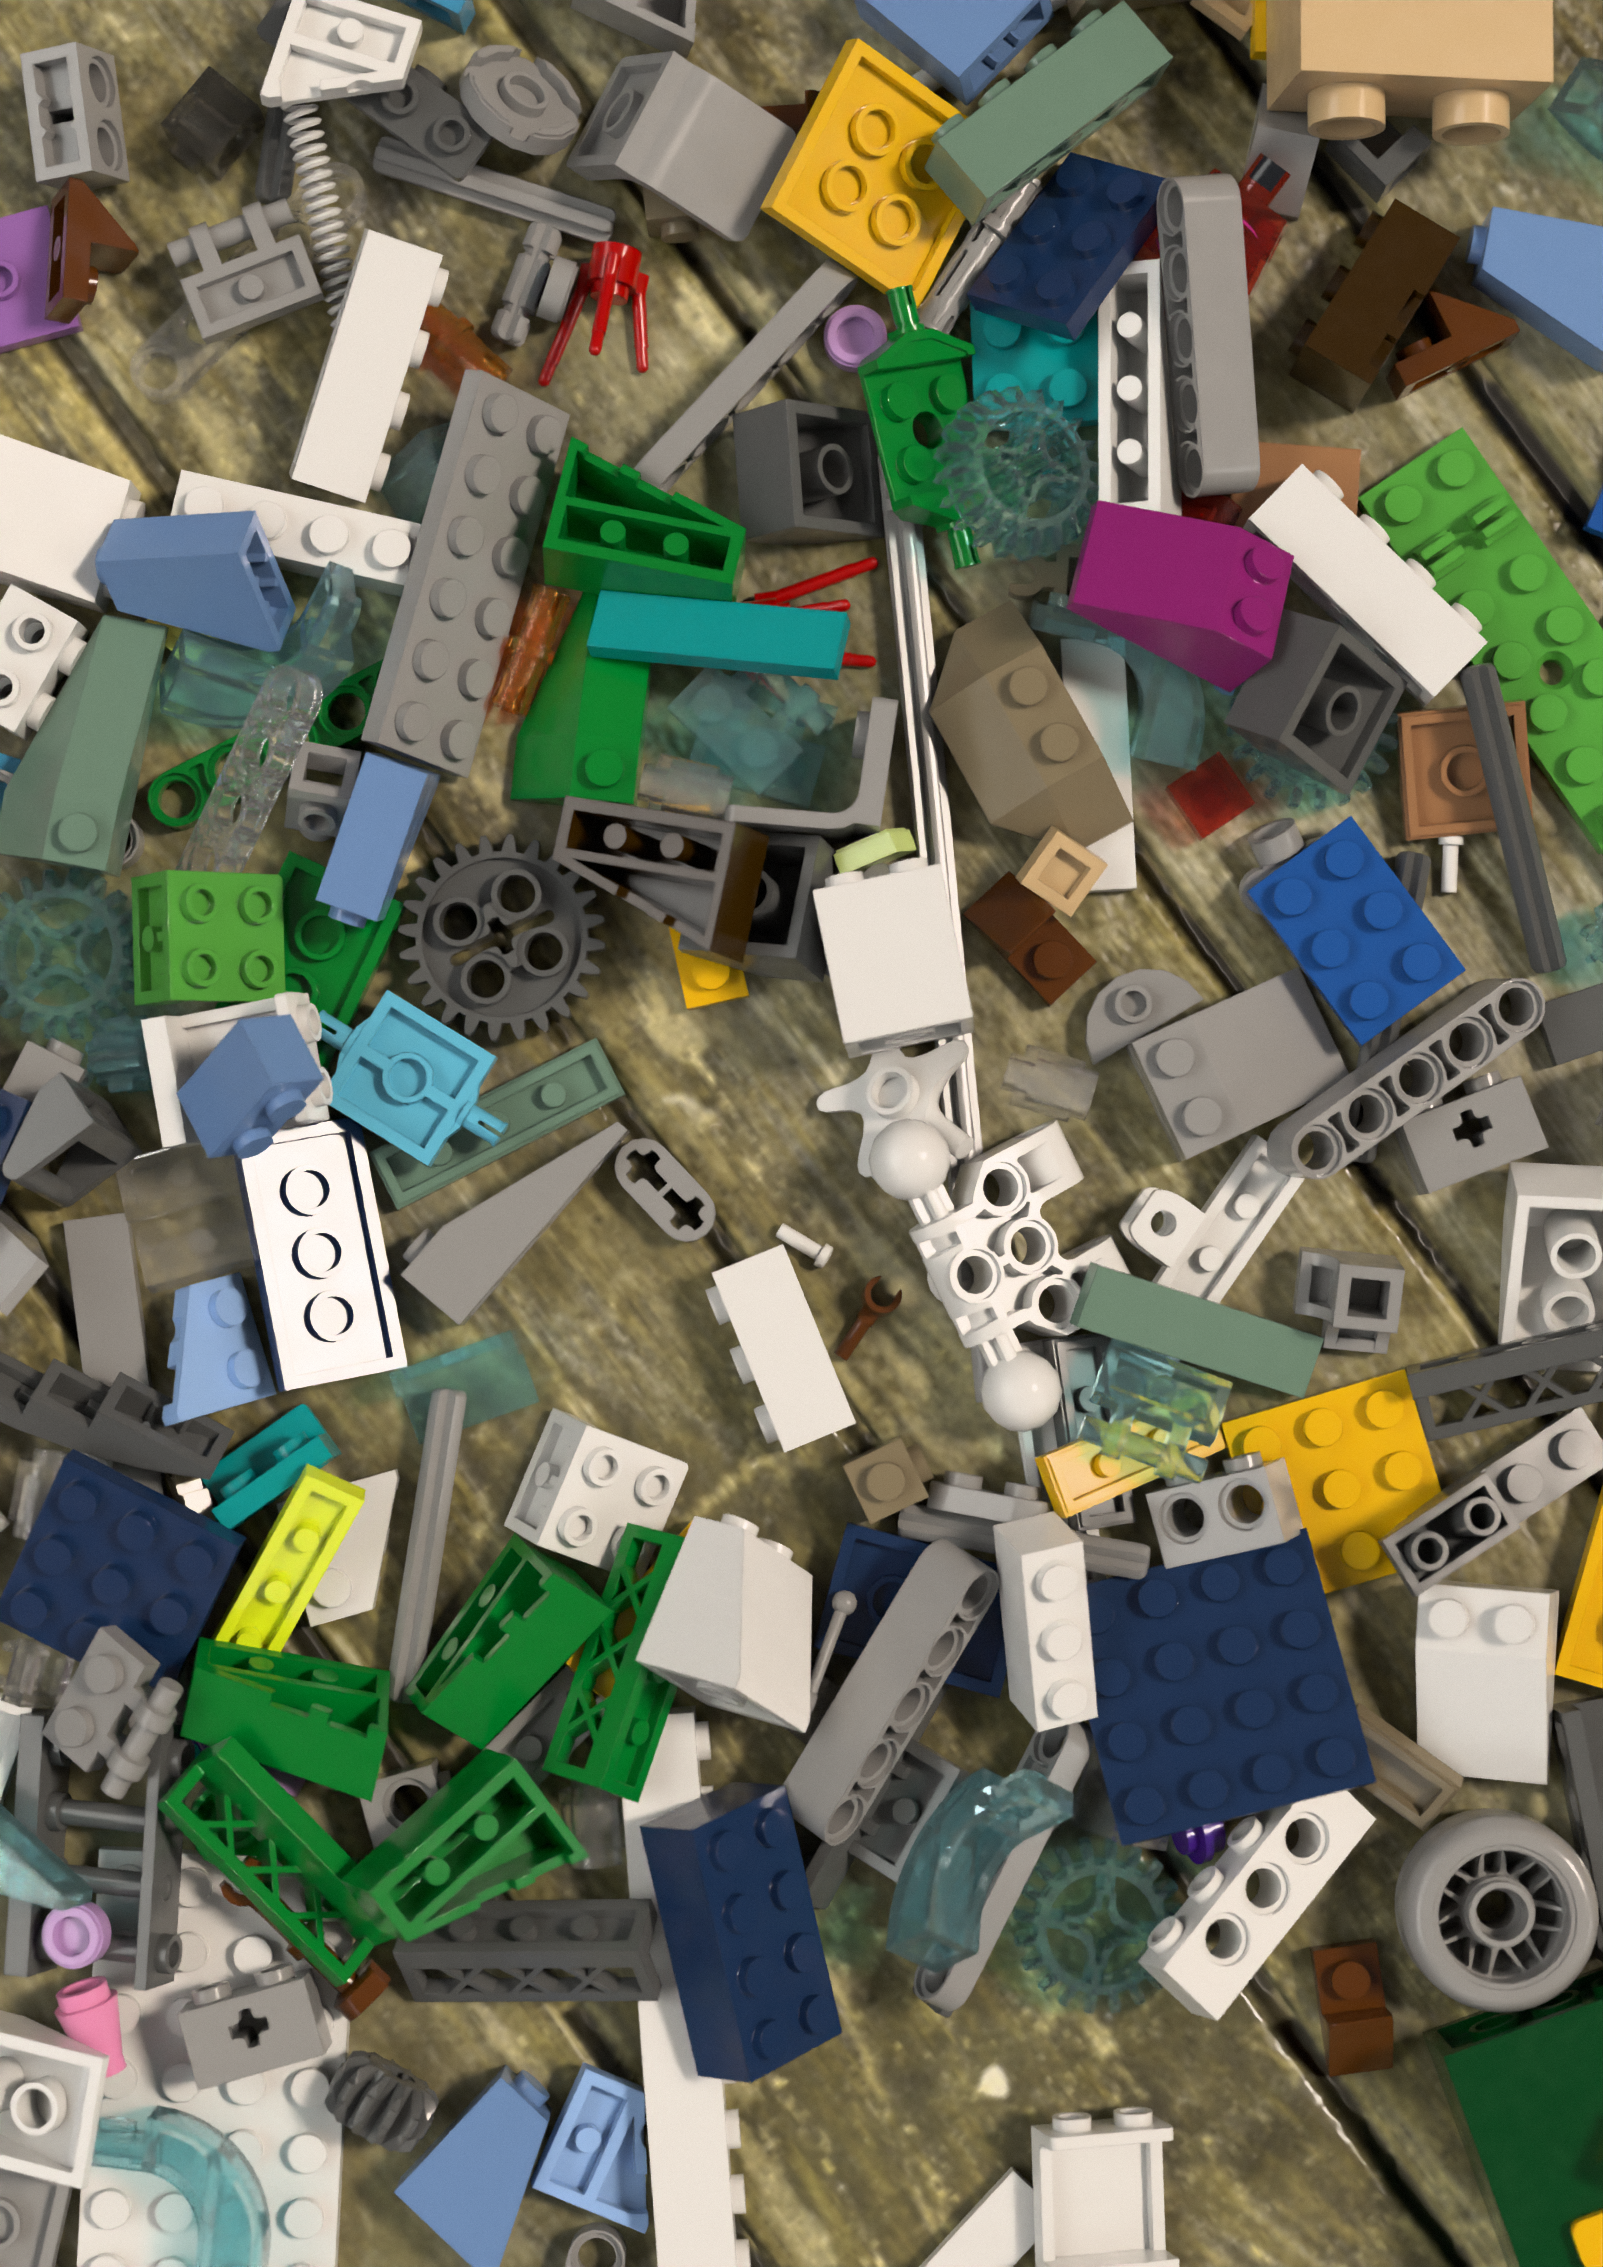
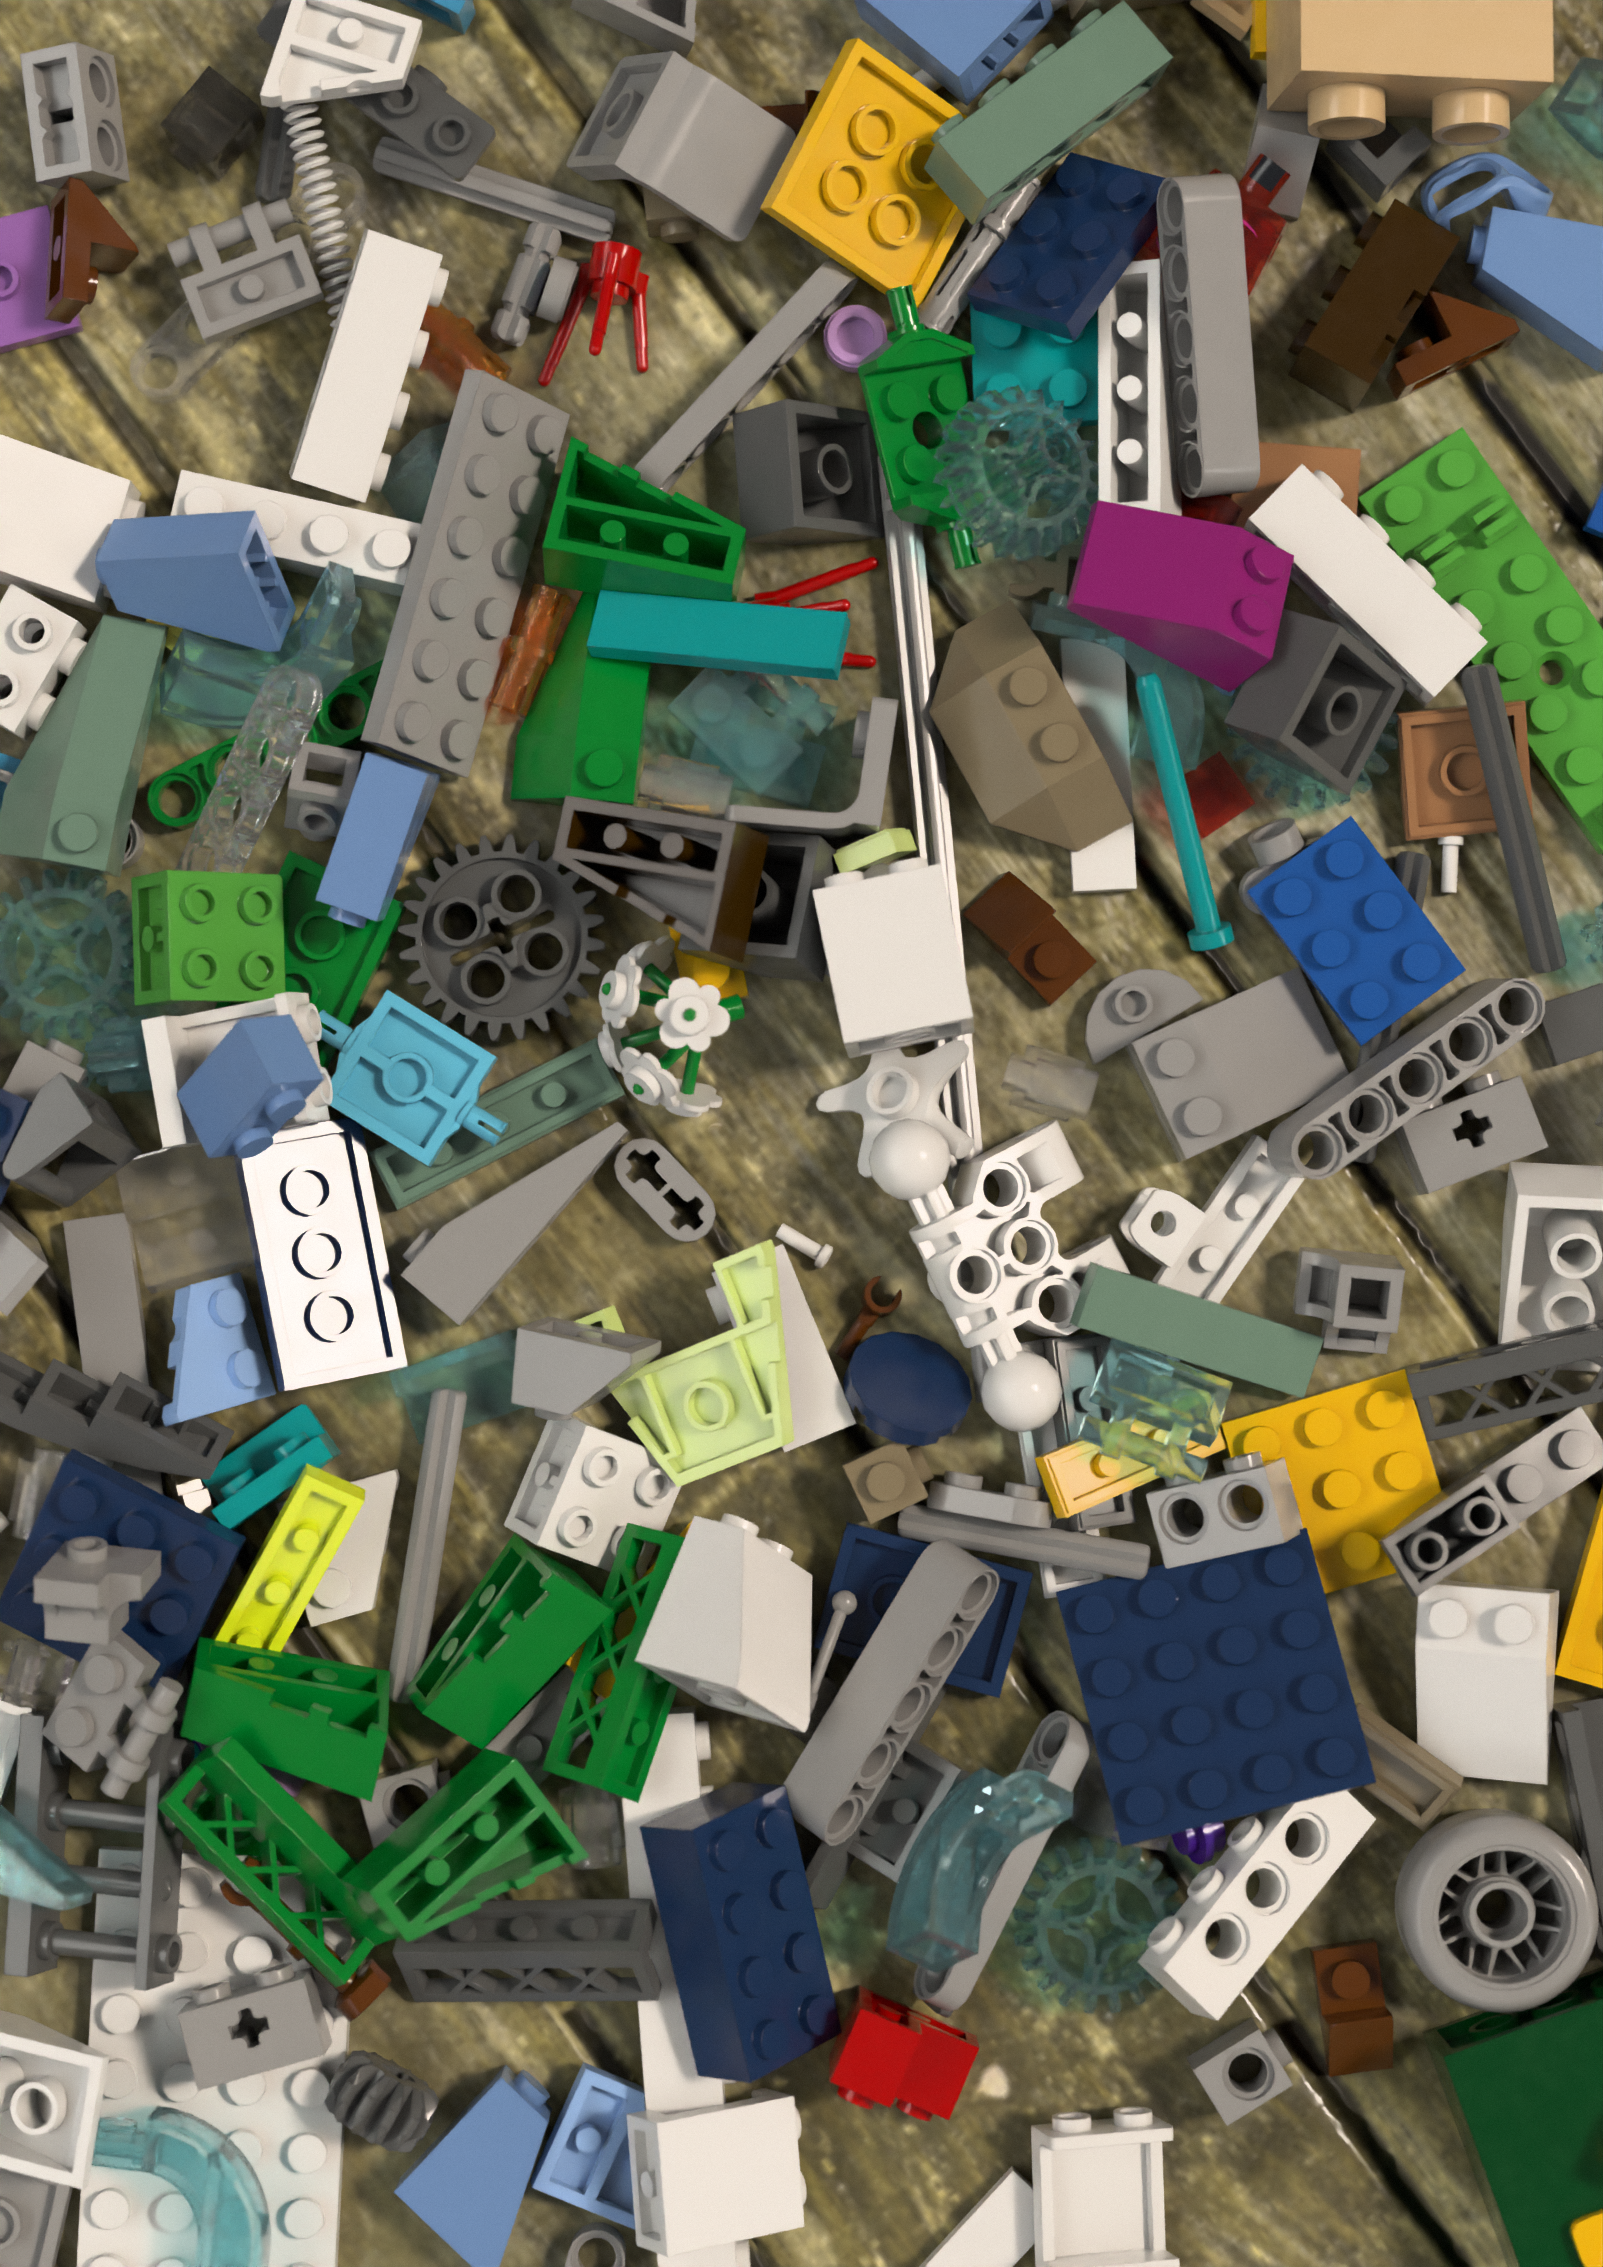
(76, 1935): lavender tile -> none
(90, 1588): none -> light grey brick
(91, 2016): bright pink cone -> none
(520, 100): light grey tile -> none
(573, 1365): none -> light grey slope
(690, 1021): none -> white plant
(716, 2173): none -> white panel
(723, 1394): none -> yellowish green wing
(900, 2054): none -> red brick
(907, 1388): none -> dark blue tile
(1045, 1621): white brick -> none
(1061, 871): tan plate -> none
(1209, 930): none -> teal bar
(1237, 2098): none -> light grey brick
(1517, 186): none -> medium blue piece

